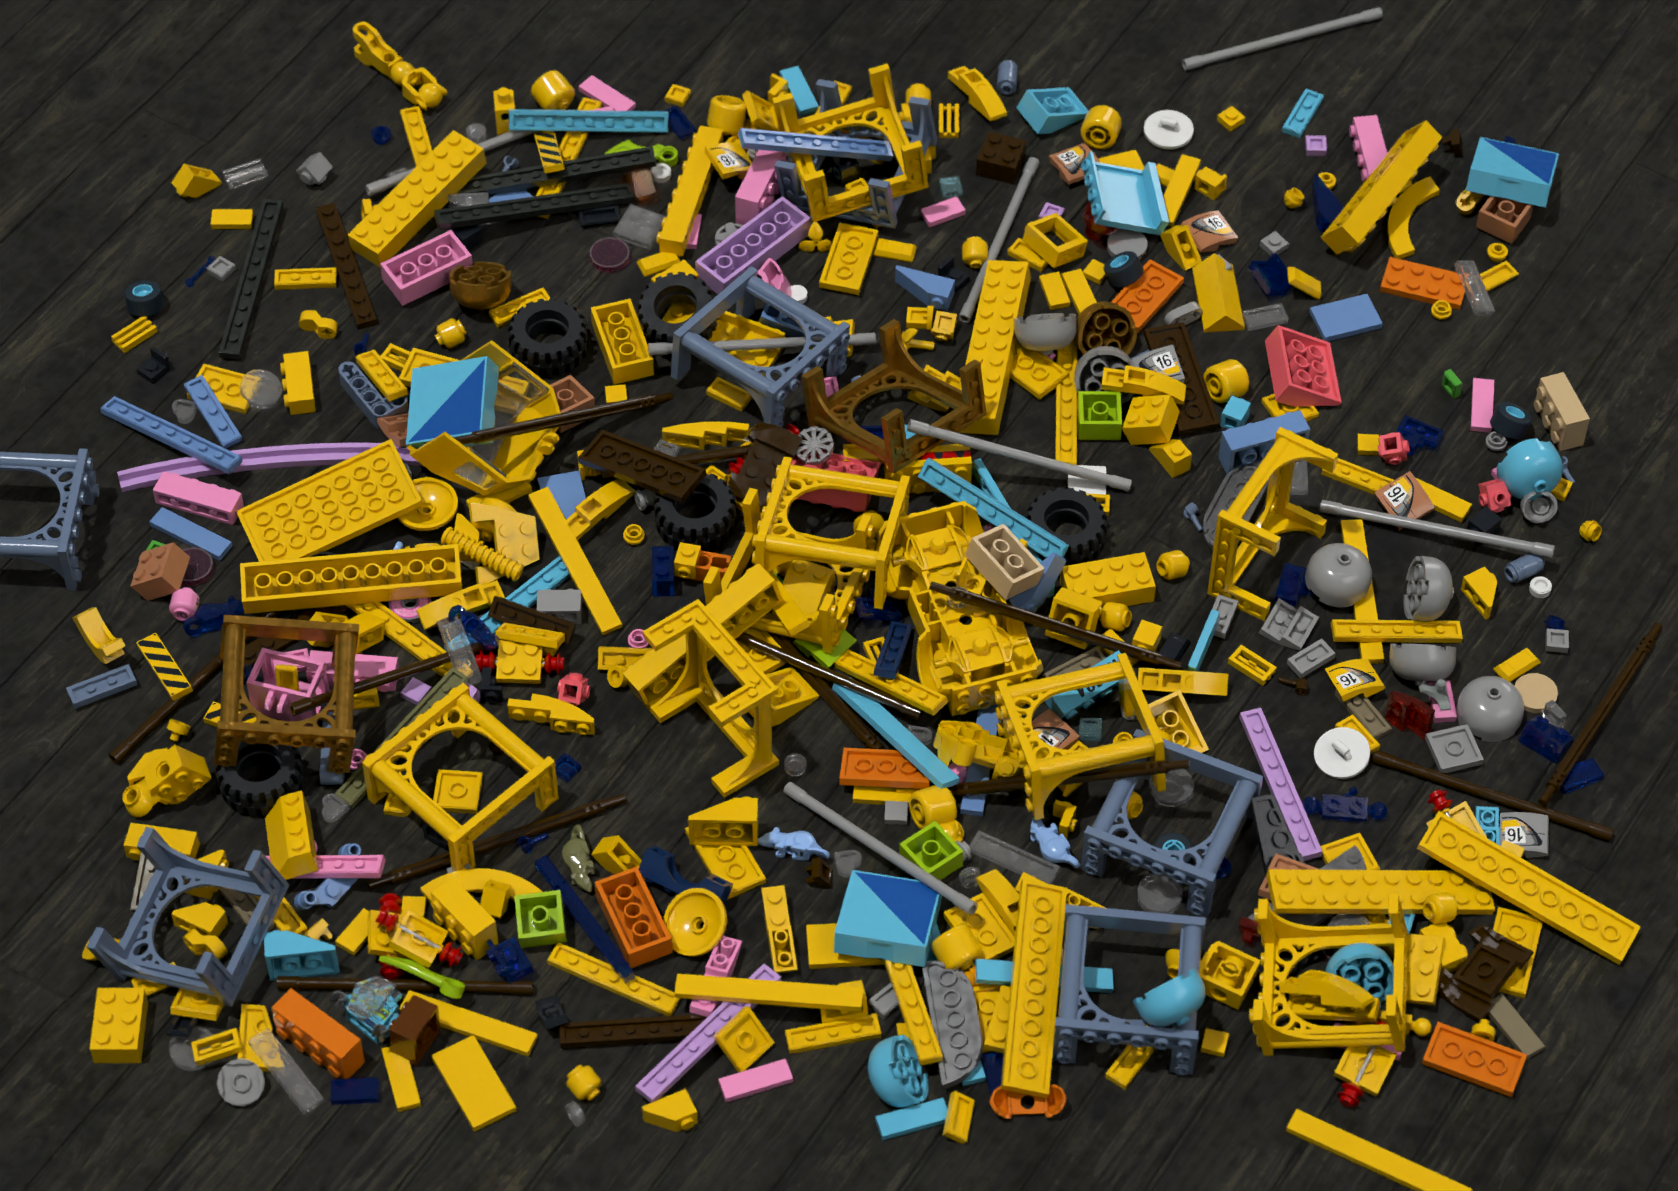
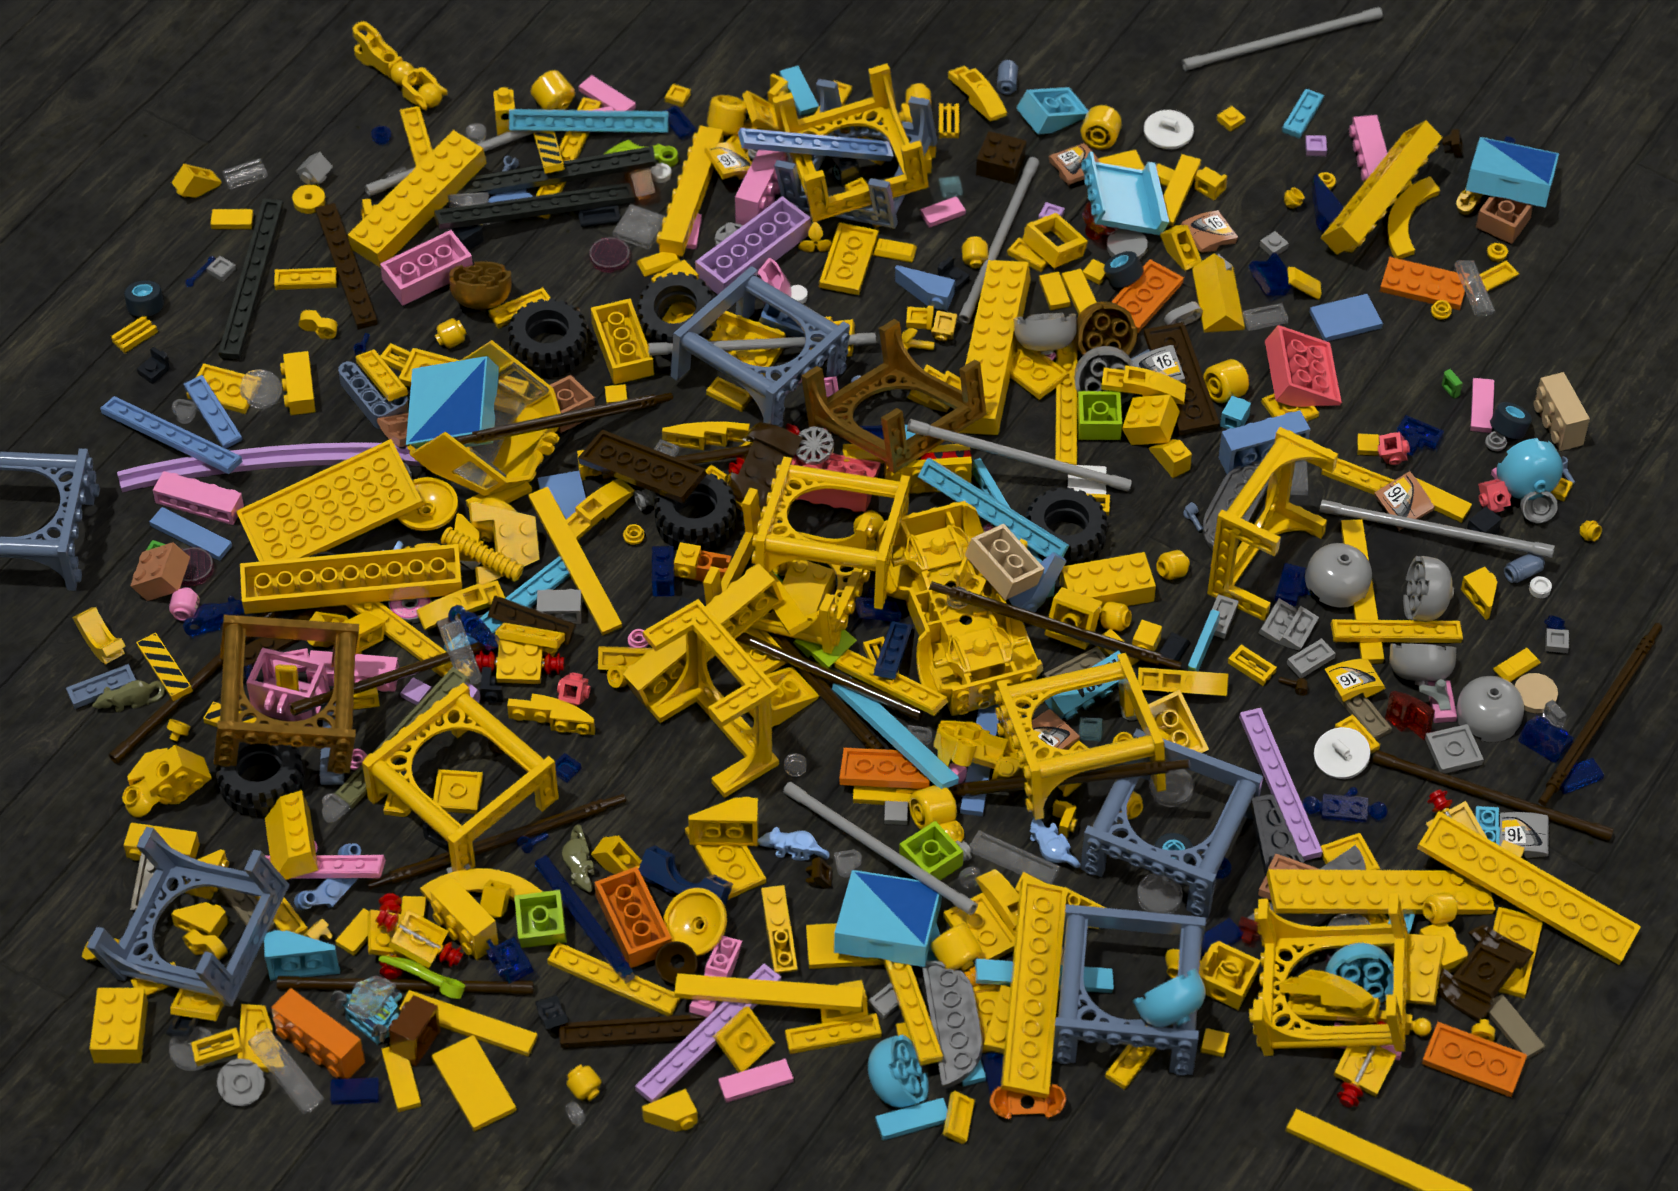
(133, 693): none -> olive animal
(313, 193): none -> yellow piece
(664, 965): none -> dark brown piece
(1225, 932): none -> clear blue tile

